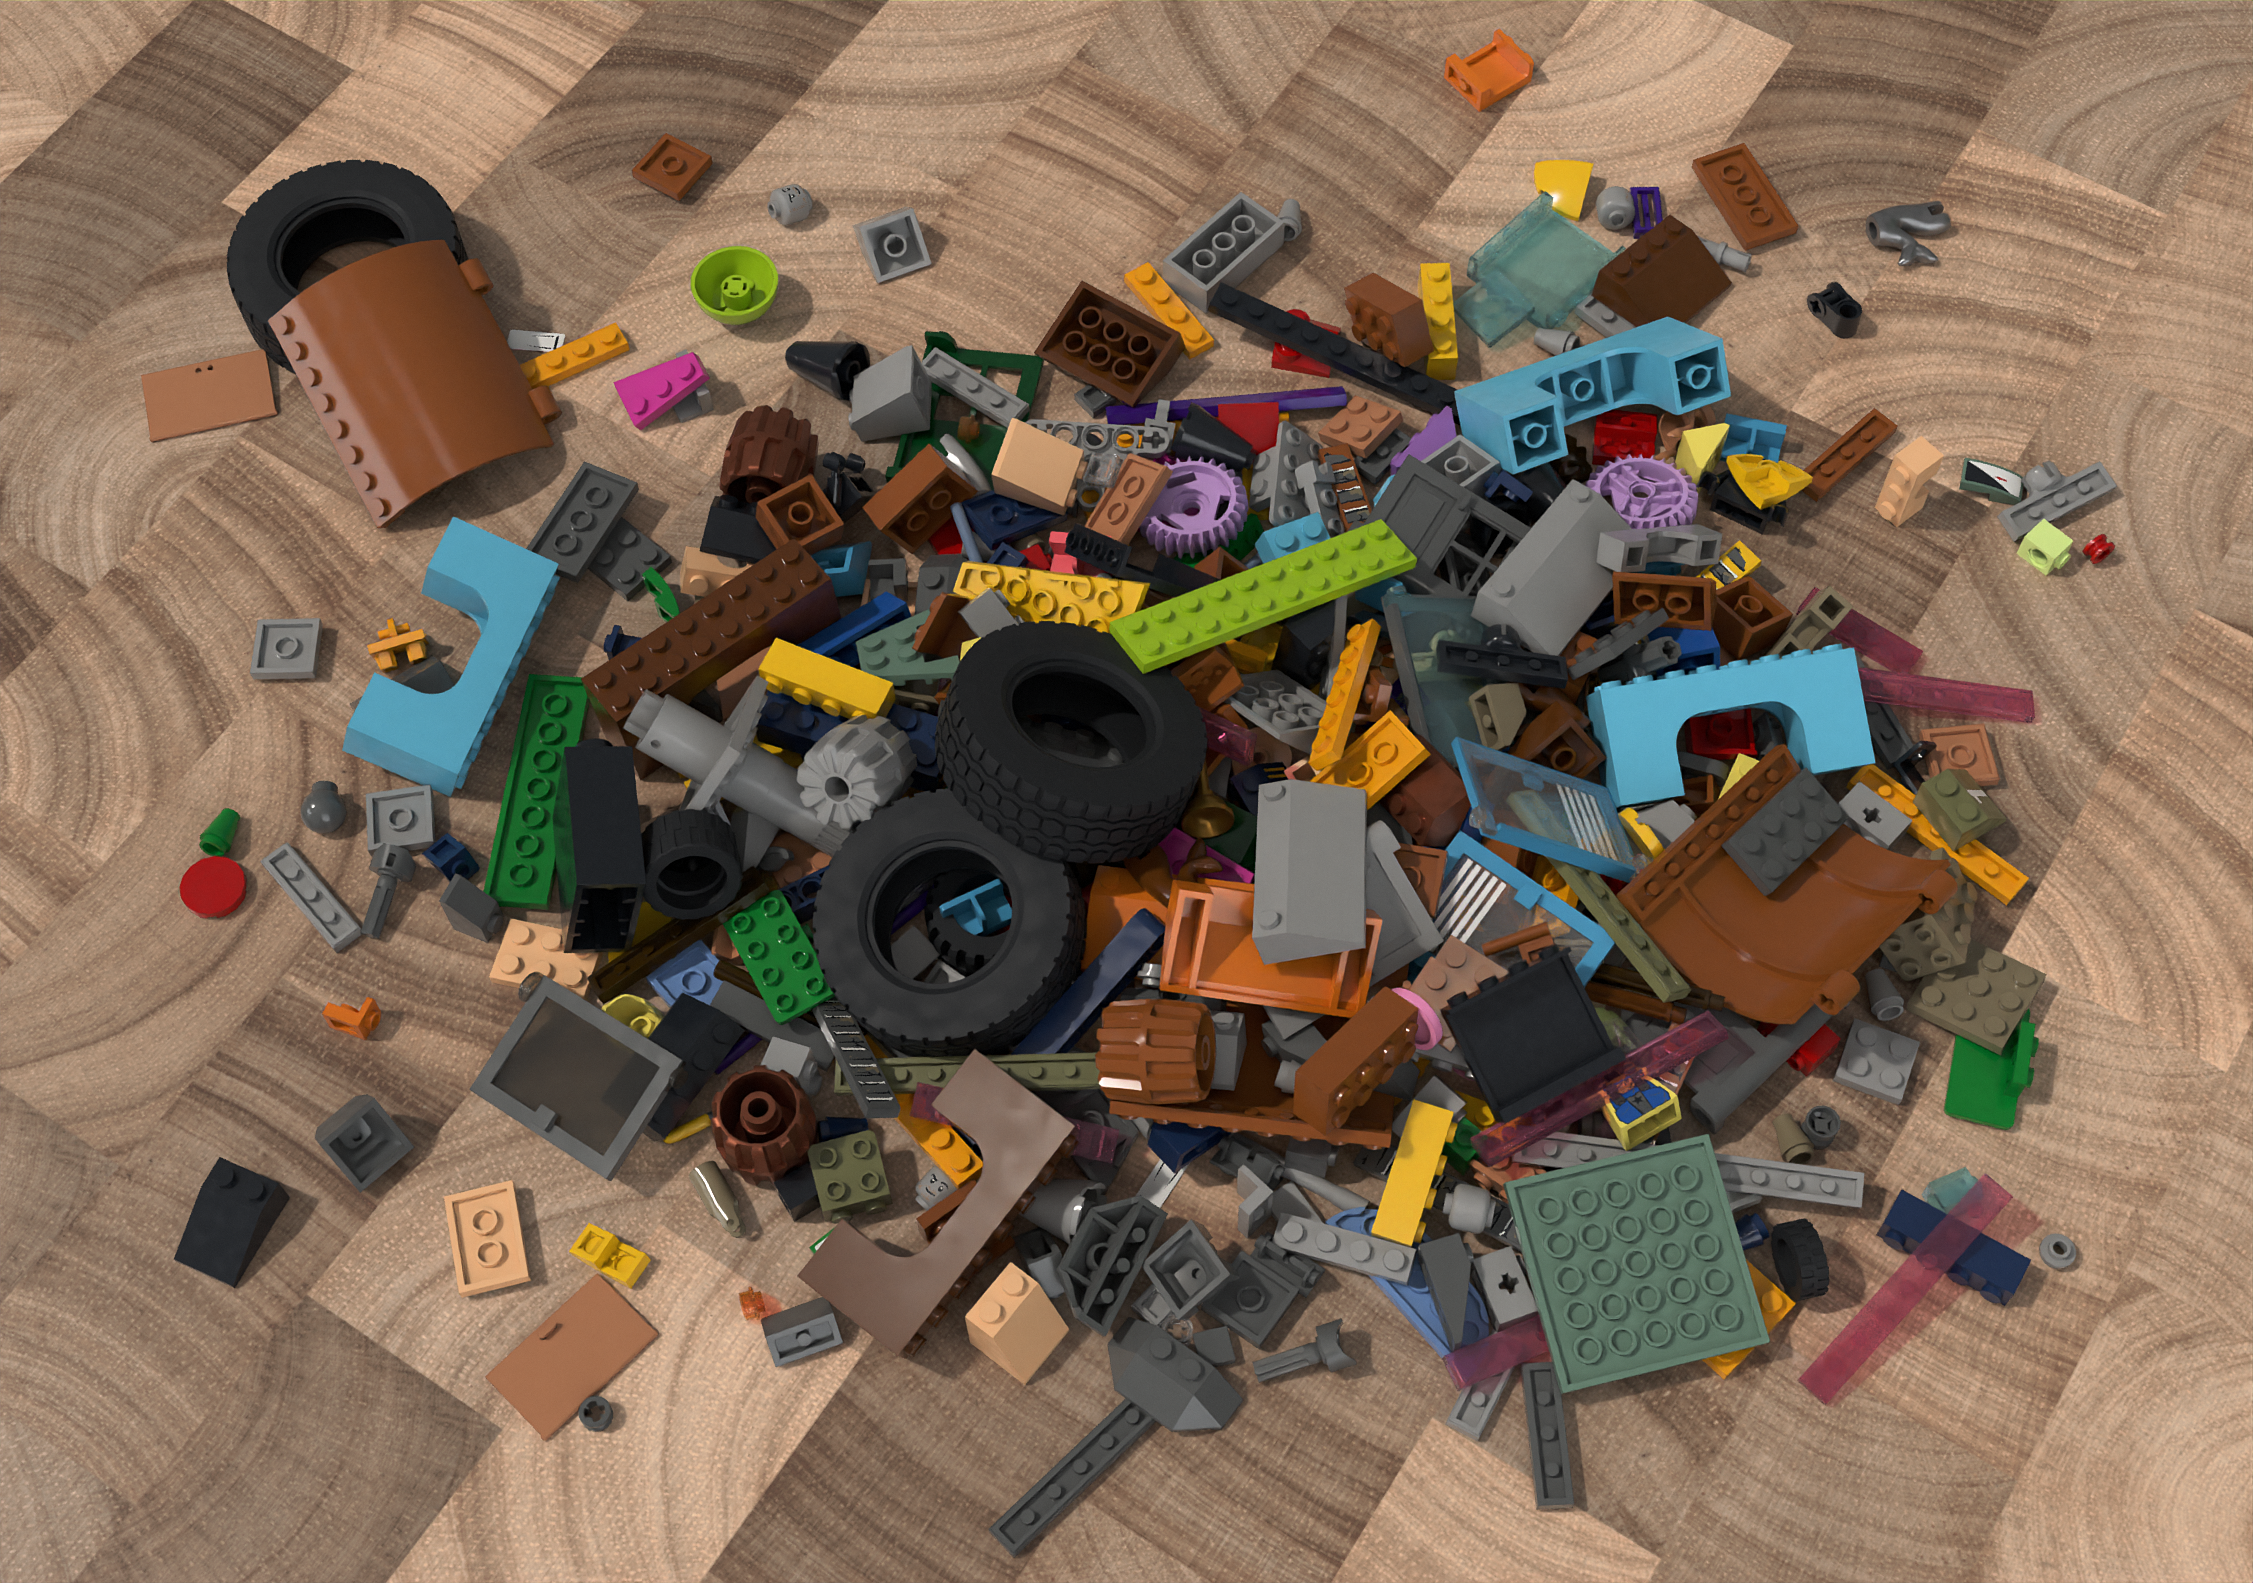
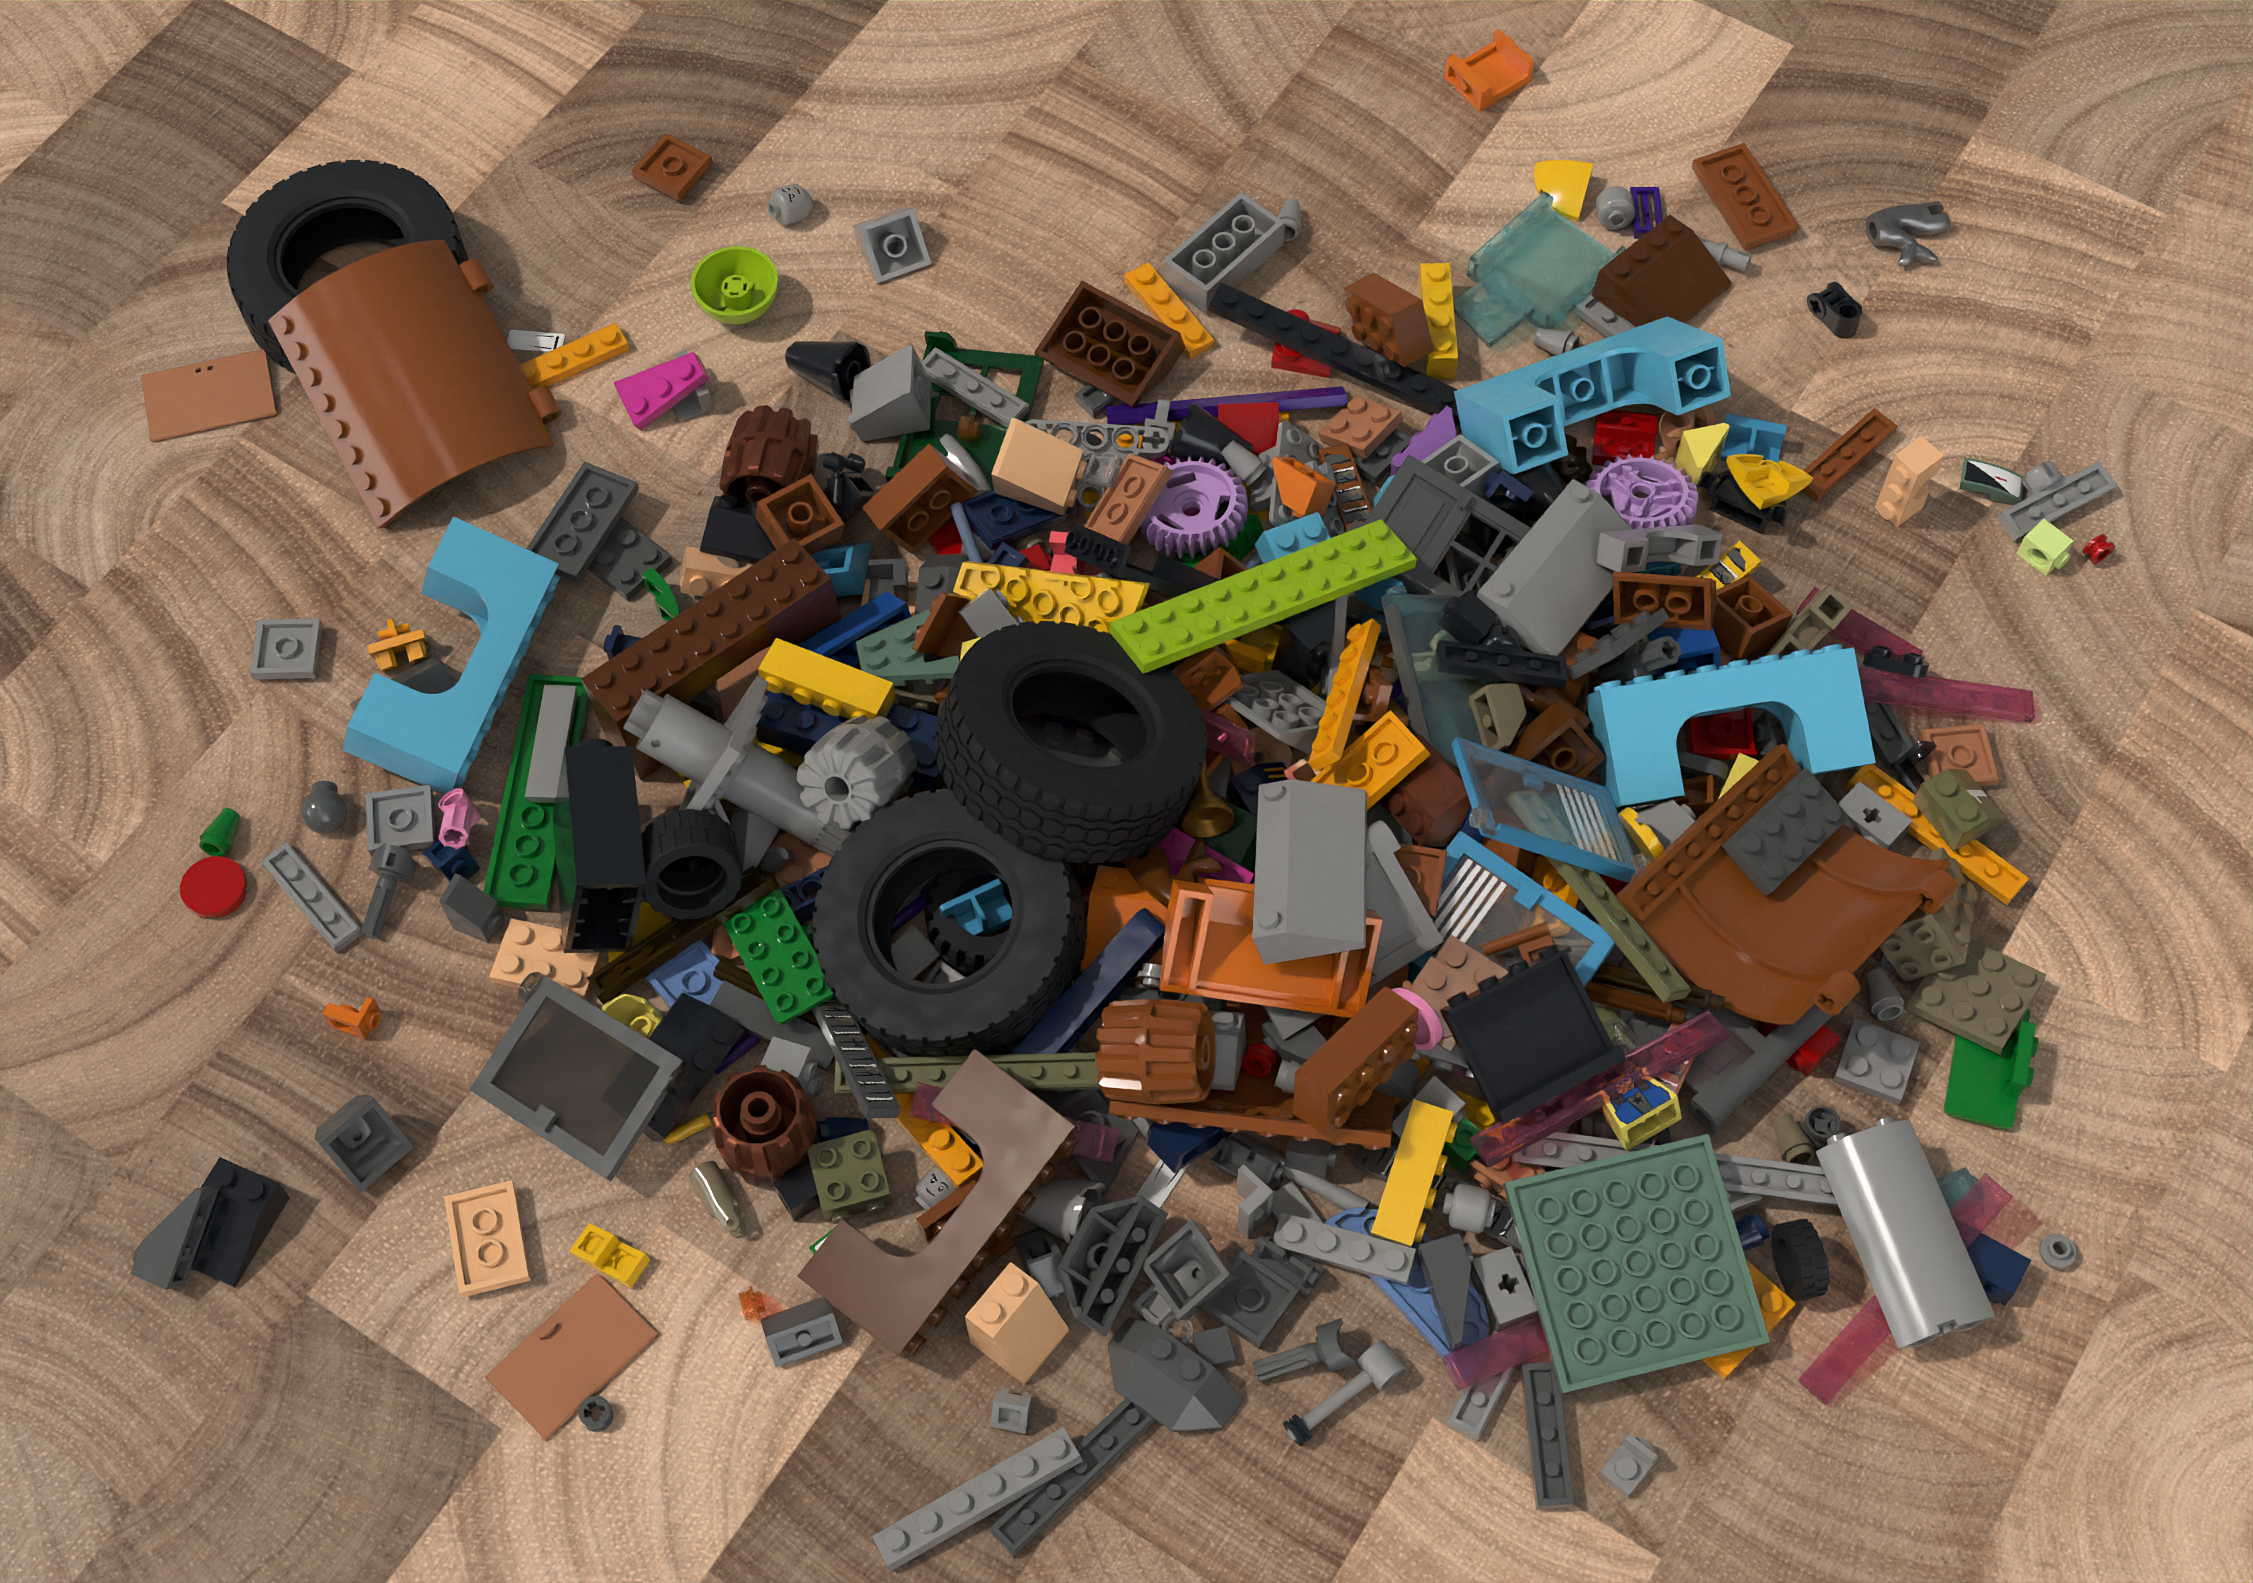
(170, 1248): none -> dark grey slope
(458, 818): none -> bright pink piece
(550, 740): none -> light grey tile
(977, 1499): none -> light grey plate
(1011, 1411): none -> light grey tile
(1243, 462): none -> light grey cone
(1259, 1060): none -> red bush
(1302, 487): none -> orange slope
(1378, 1366): none -> light grey piece
(1467, 618): none -> black brick
(1629, 1465): none -> light grey bracket
(1883, 659): none -> black plate
(1904, 1233): none -> light grey cylinder

